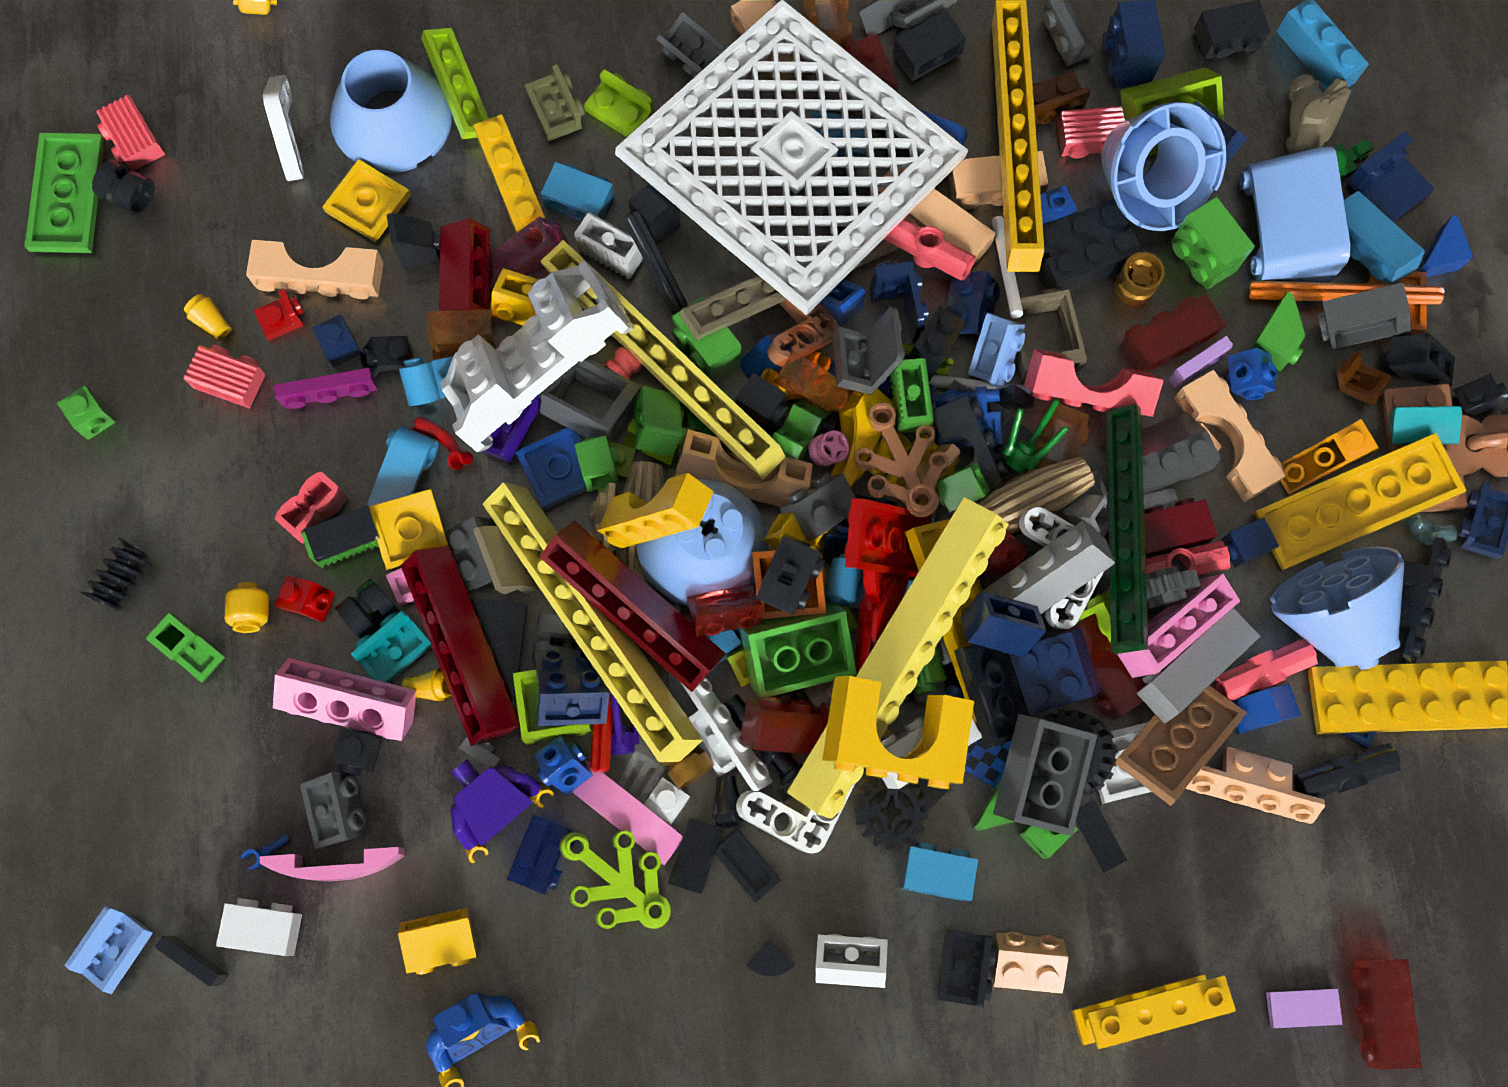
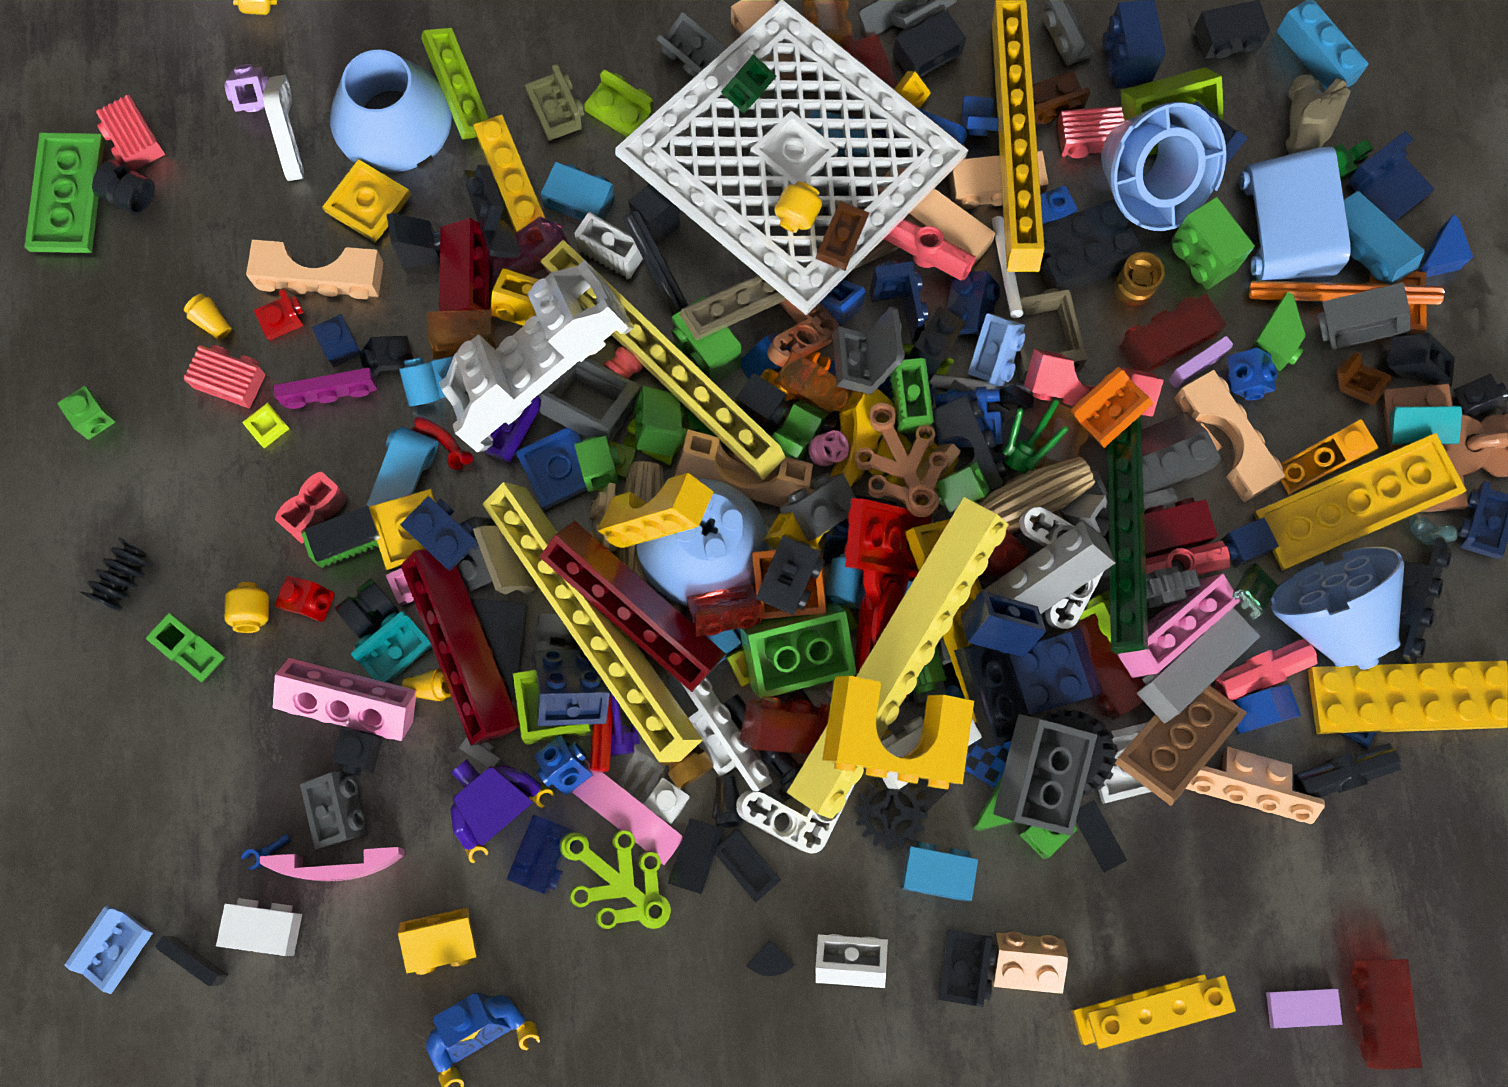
(242, 96): none -> lavender brick
(265, 425): none -> neon yellow tile
(440, 533): none -> dark blue bracket
(491, 213): none -> black bracket
(748, 84): none -> dark green brick
(798, 206): none -> yellow head
(842, 235): none -> reddish brown plate
(913, 89): none -> yellow plate
(977, 115): none -> blue bracket
(1111, 406): none -> orange bracket
(1249, 596): none -> clear green tile

